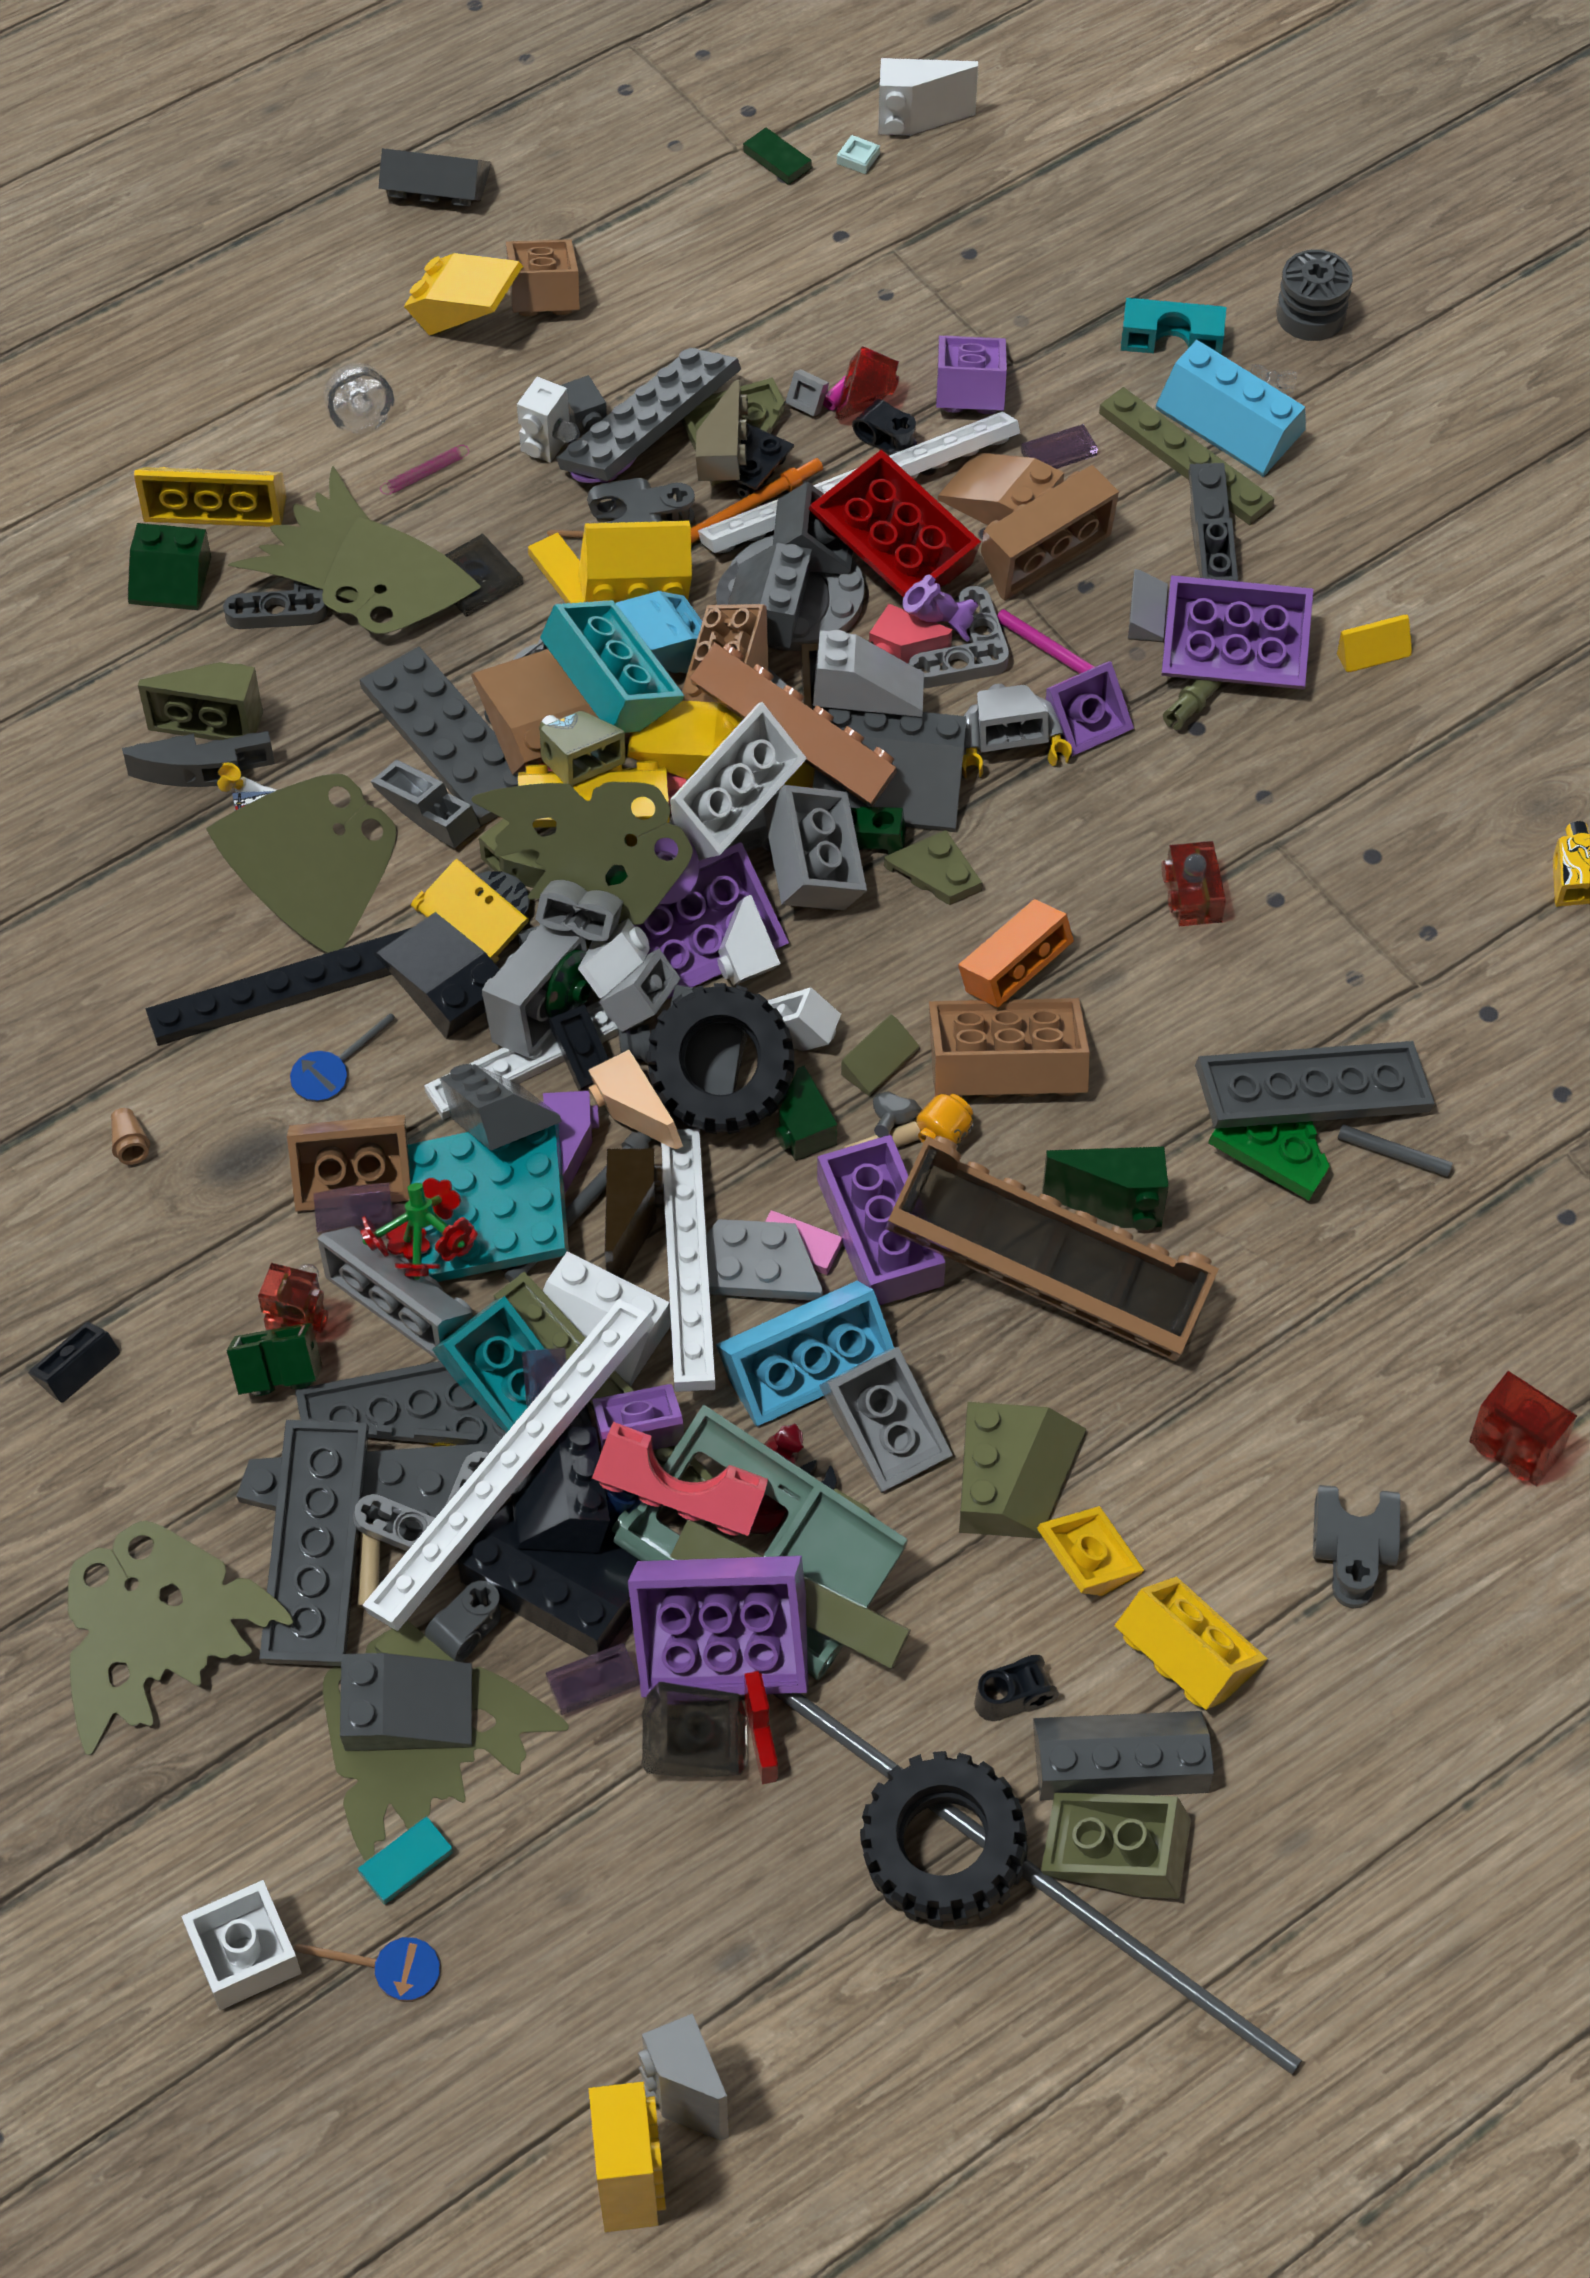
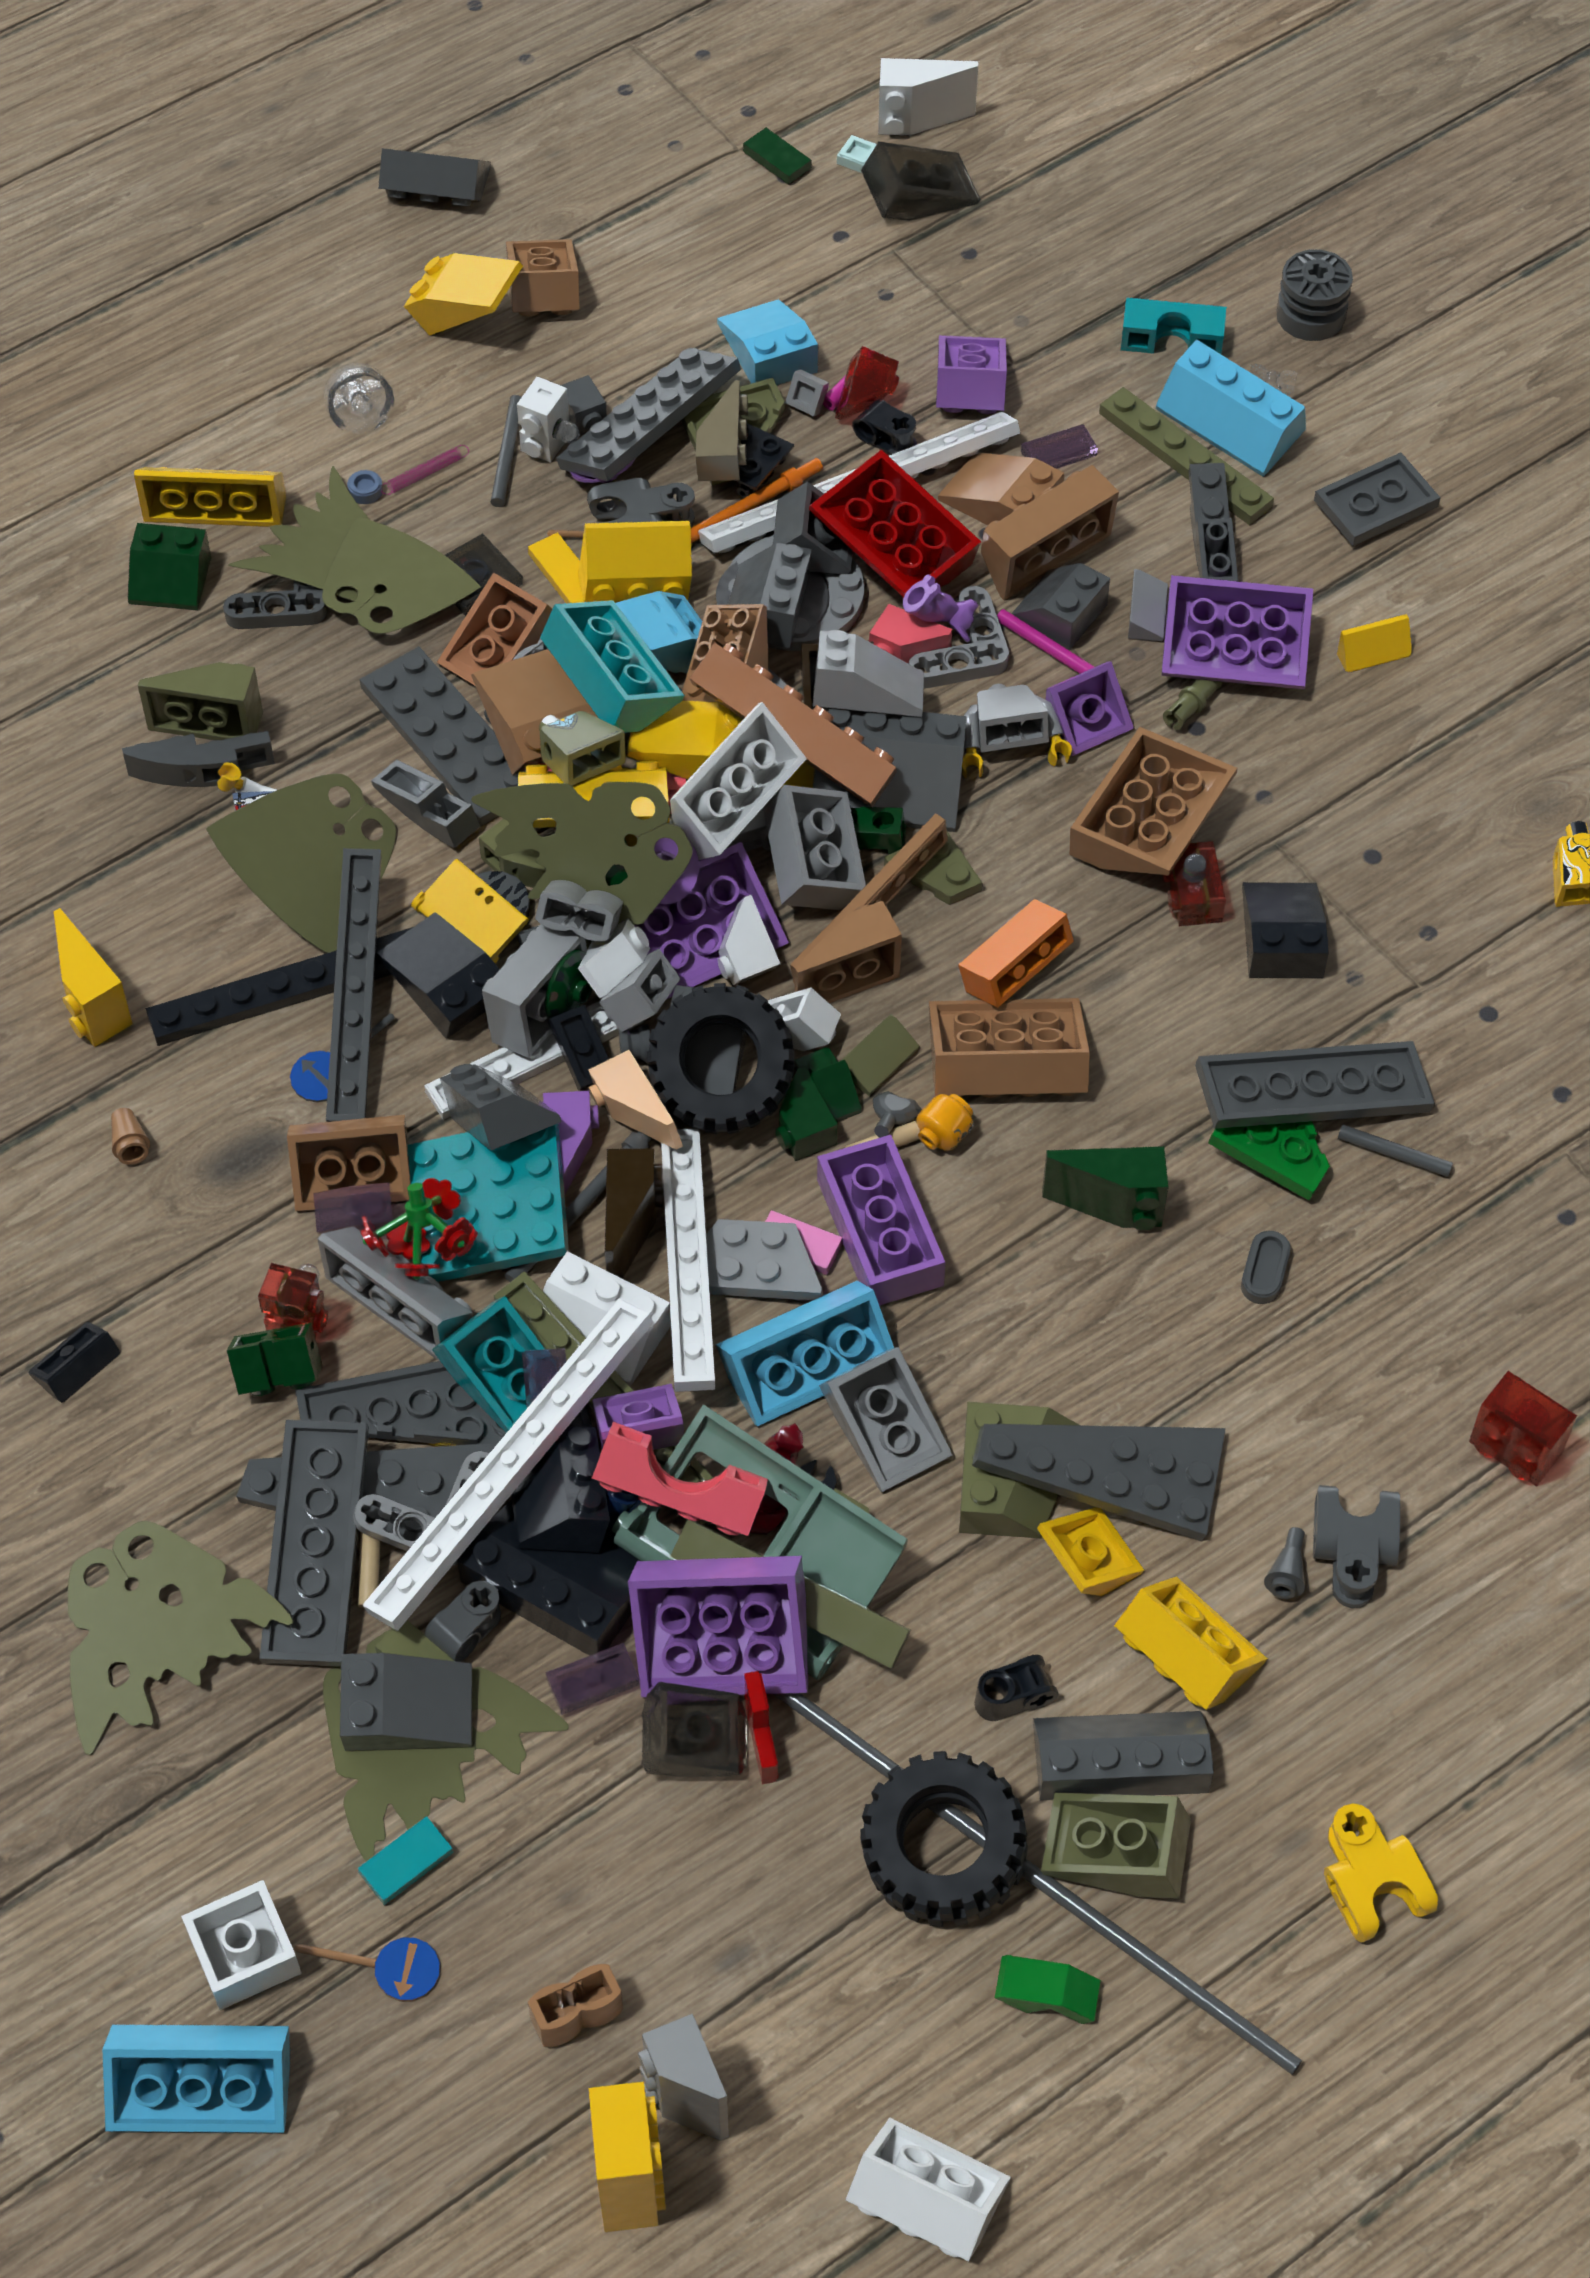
(91, 988): none -> yellow slope
(196, 2078): none -> medium azure slope
(354, 985): none -> dark grey plate
(365, 486): none -> sand blue tile
(495, 629): none -> nougat slope
(506, 453): none -> dark grey bar
(567, 2008): none -> medium nougat brick
(770, 342): none -> medium azure slope
(833, 1082): none -> dark green slope
(853, 955): none -> medium nougat slope
(892, 875): none -> medium nougat tile
(917, 181): none -> clear smoke slope
(927, 2189): none -> white slope
(1044, 1985): none -> green slope
(1051, 1250): window -> none
(1065, 602): none -> dark grey slope
(1130, 1470): none -> dark grey wing
(1149, 806): none -> medium nougat slope
(1265, 1267): none -> dark grey tile
(1284, 930): none -> black slope
(1286, 1574): none -> dark grey cone
(1372, 1868): none -> yellow piece
(1377, 499): none -> dark grey plate

